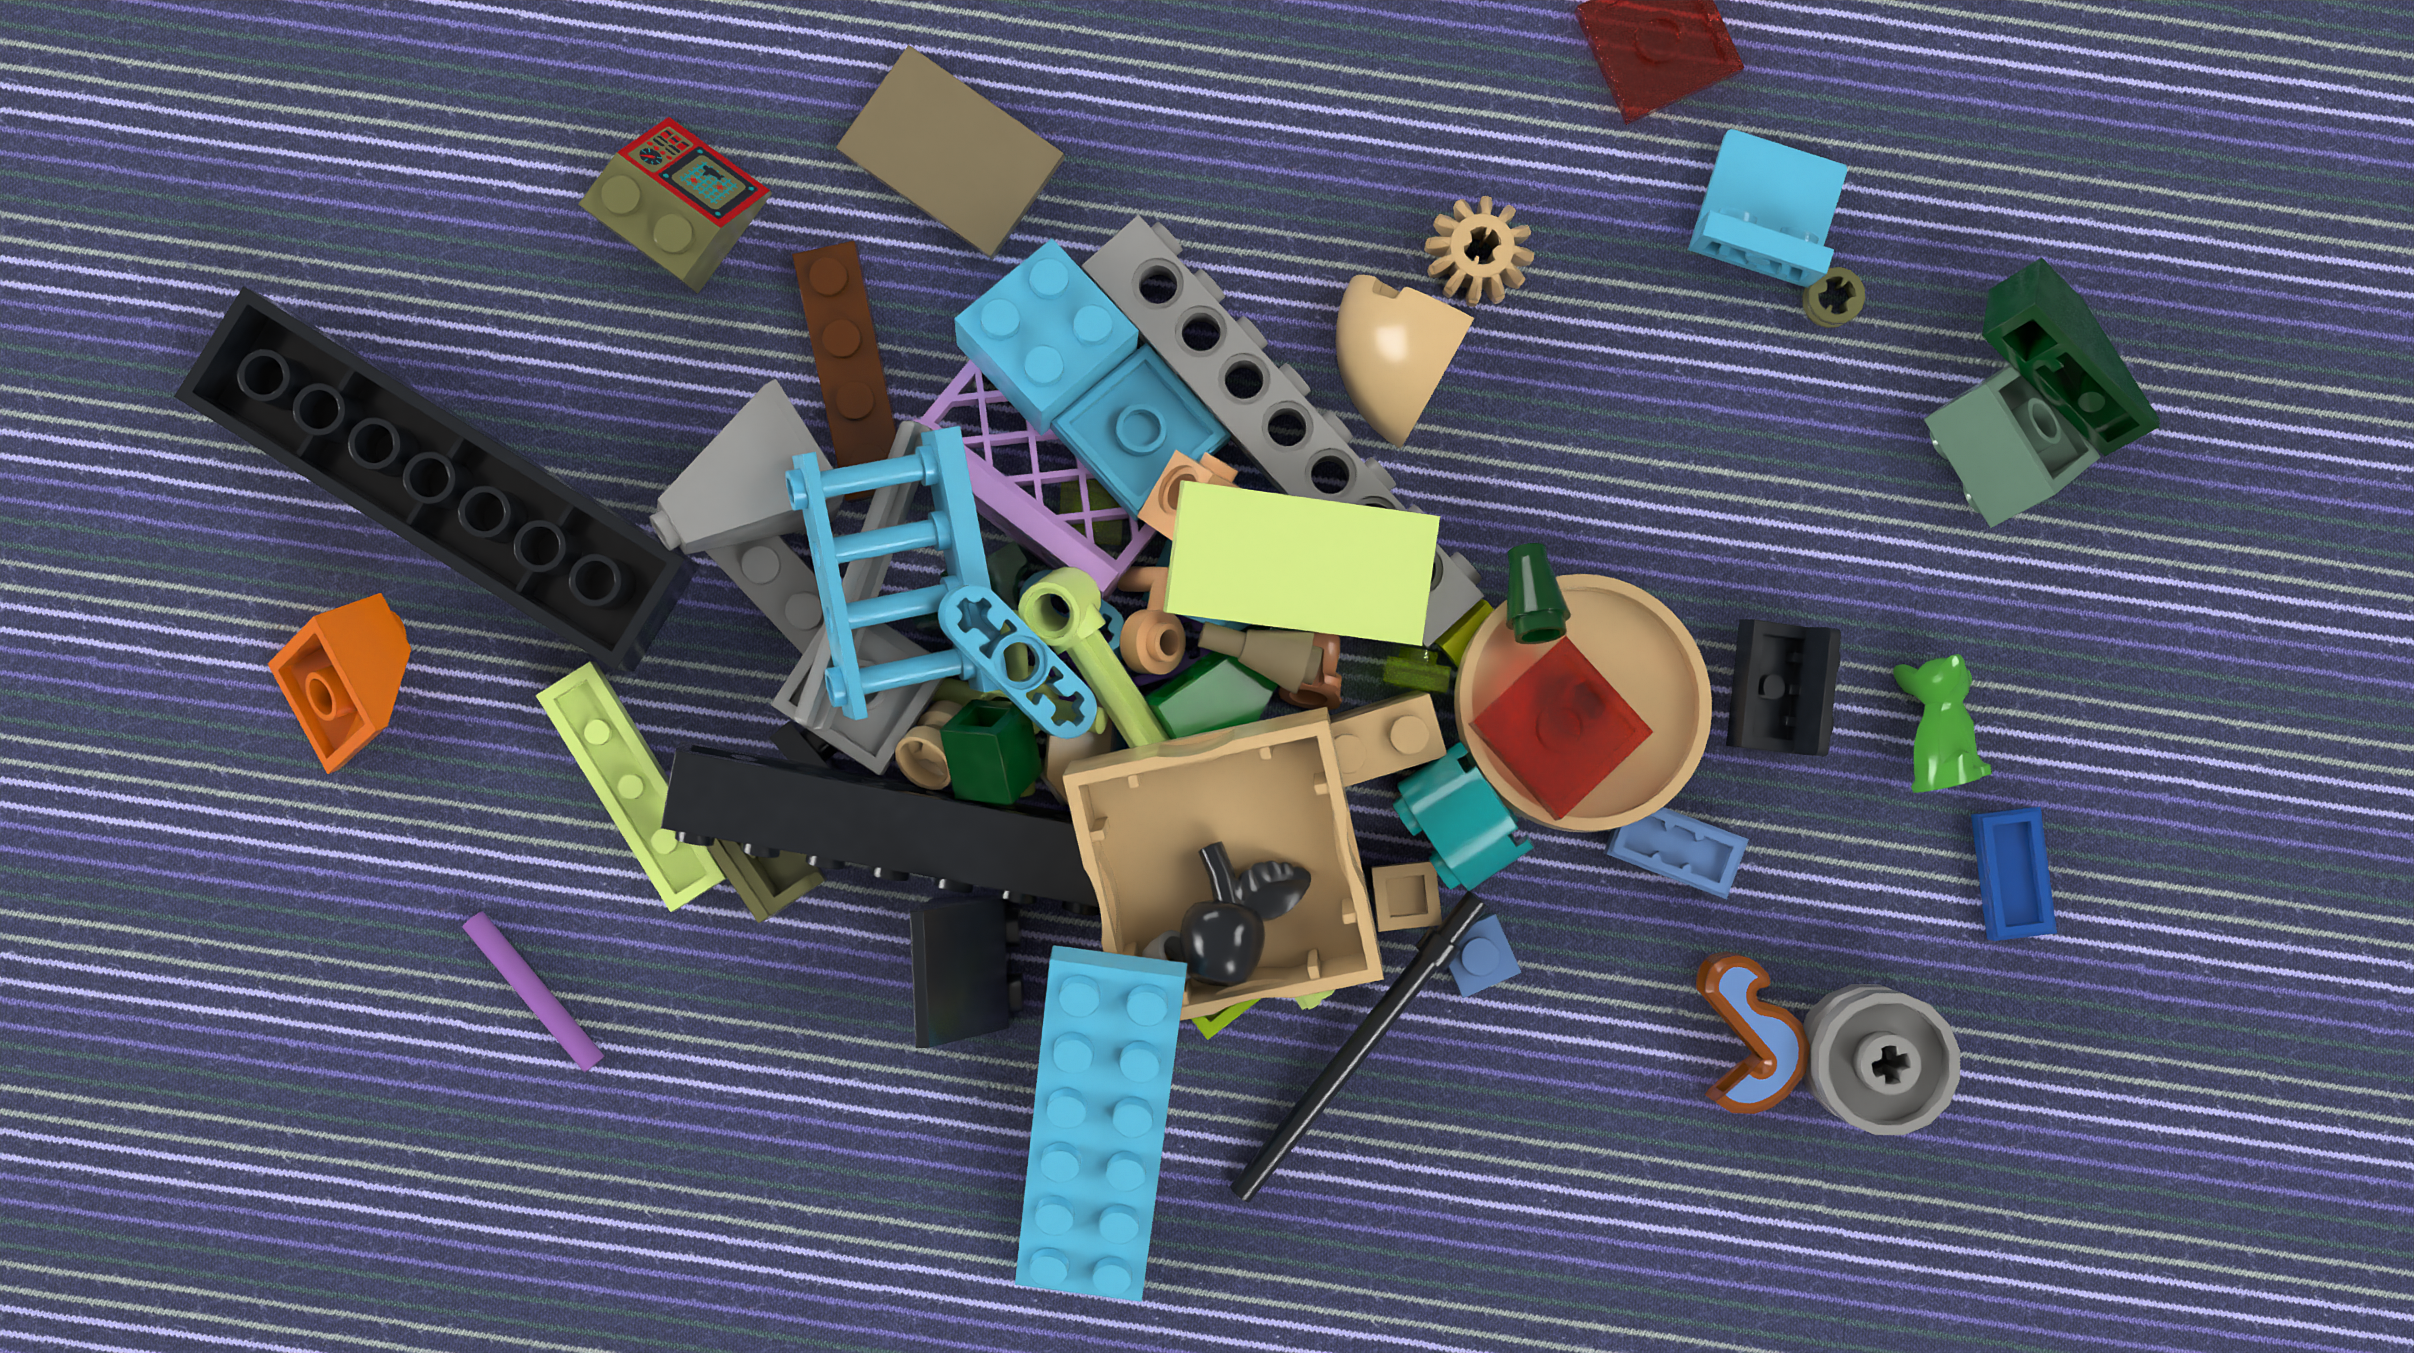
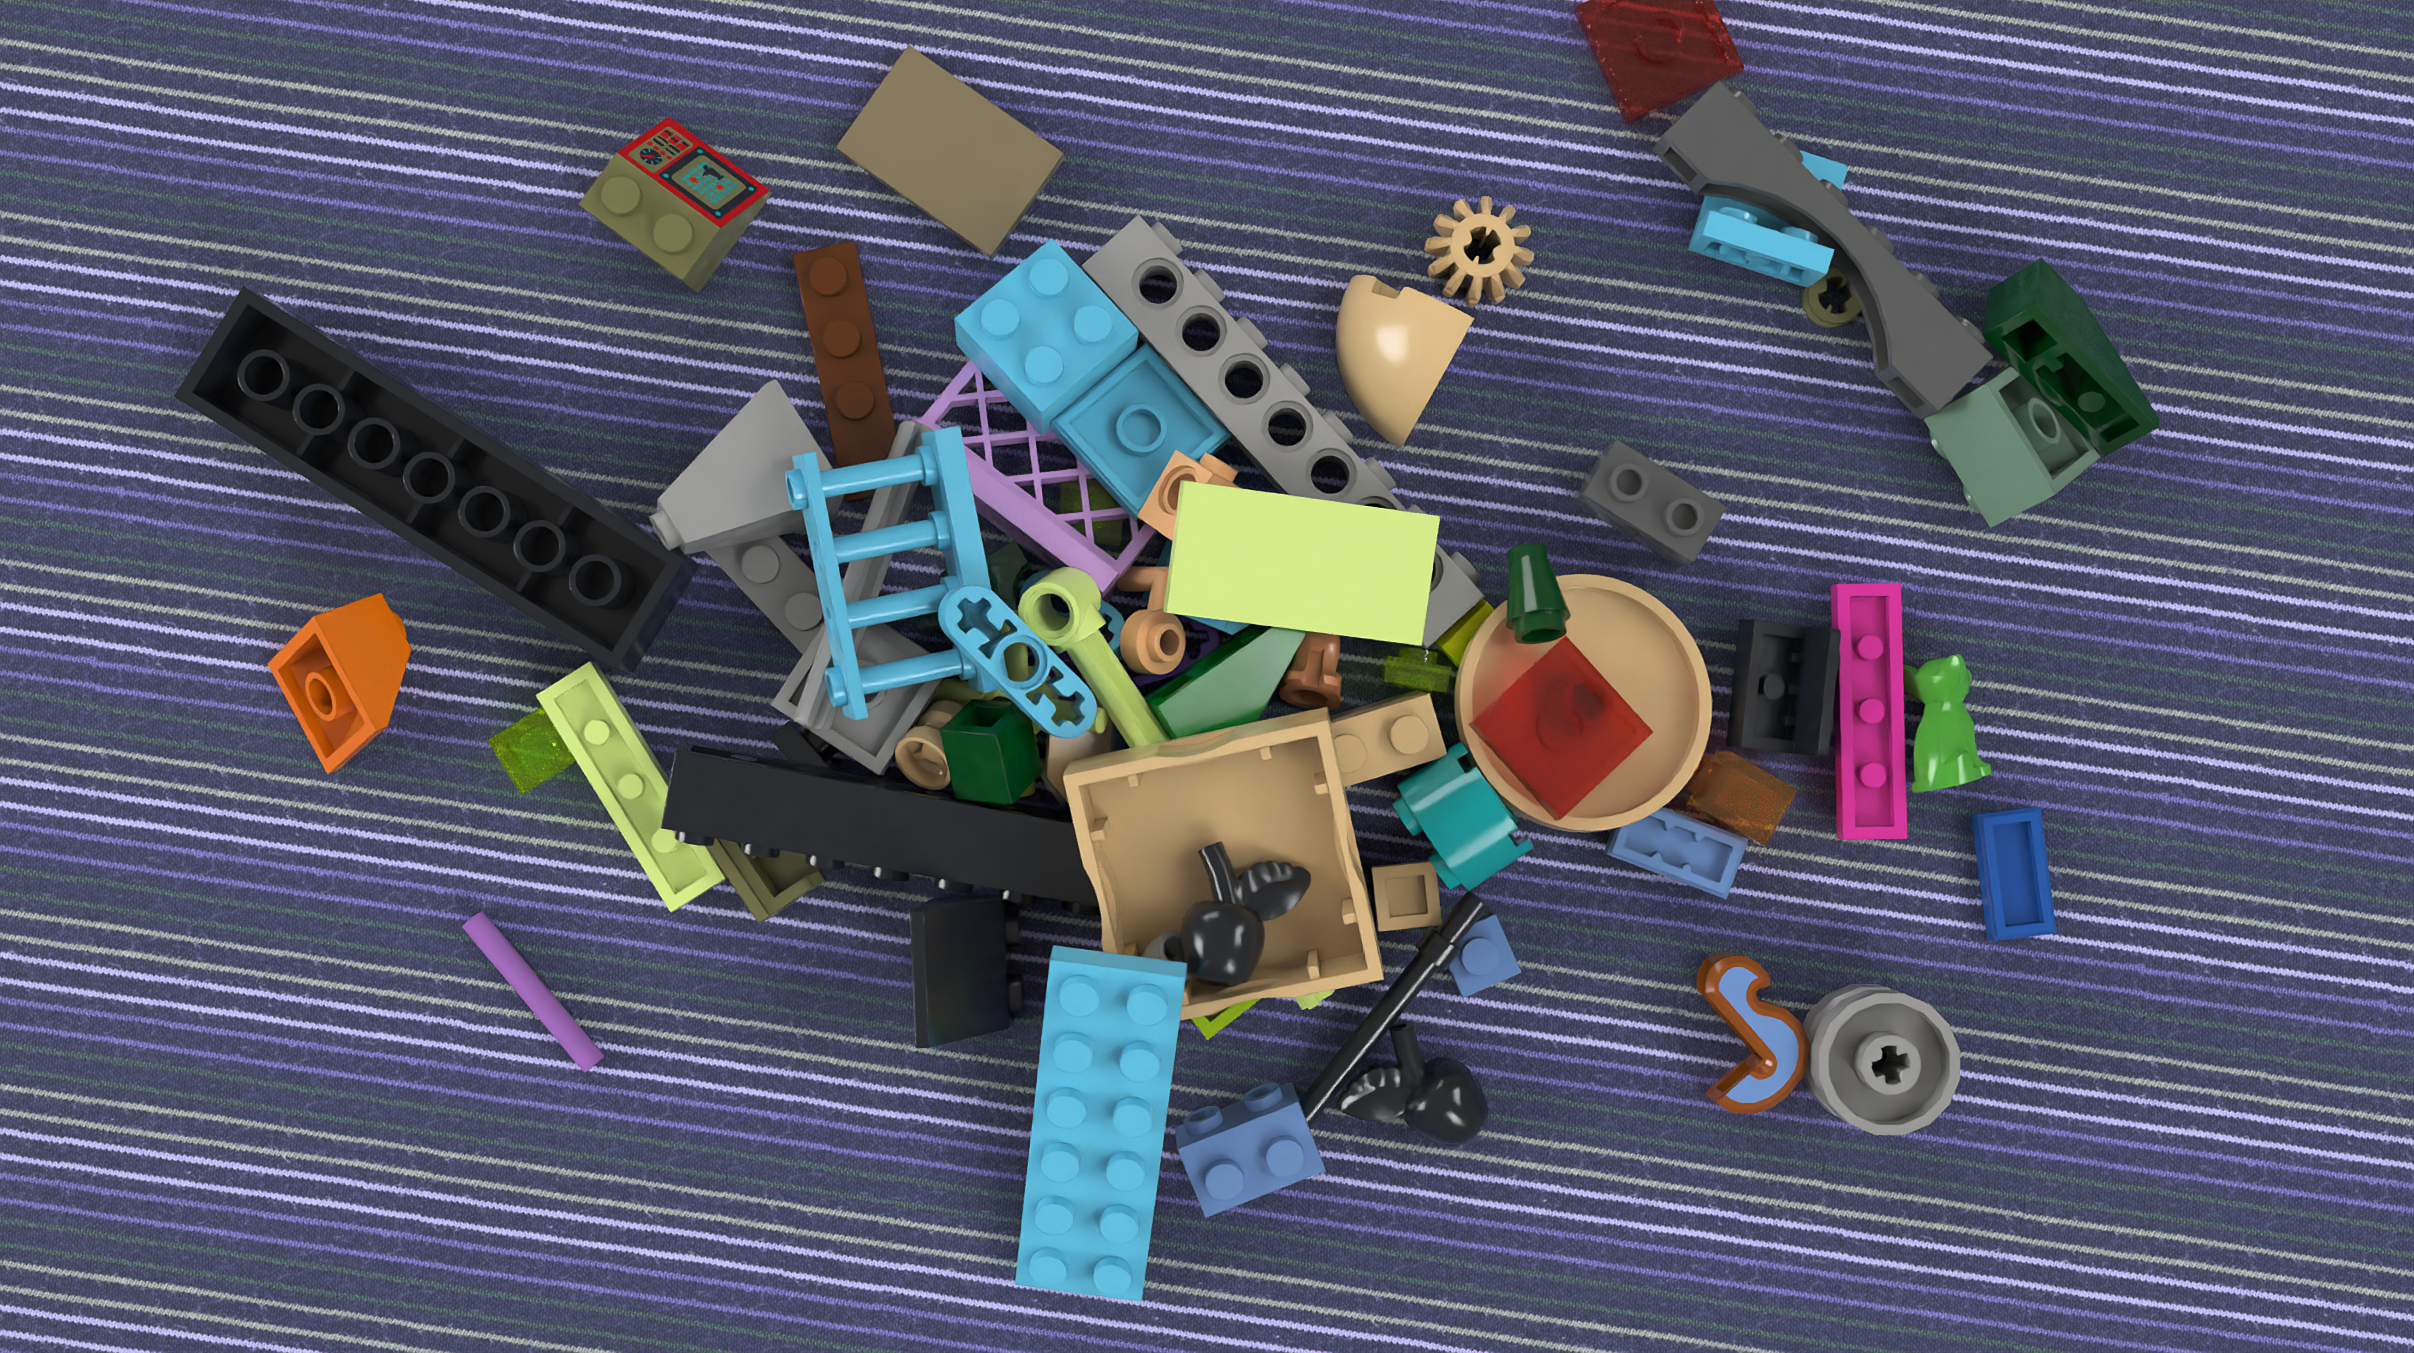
(532, 751): none -> clear neon green plate
(1247, 1147): none -> medium blue bracket
(1276, 654): dark tan cone -> none
(1434, 1096): none -> black piece
(1649, 504): none -> dark grey brick
(1739, 796): none -> clear orange brick
(1869, 712): none -> dark pink plate
(1914, 339): none -> dark grey arch

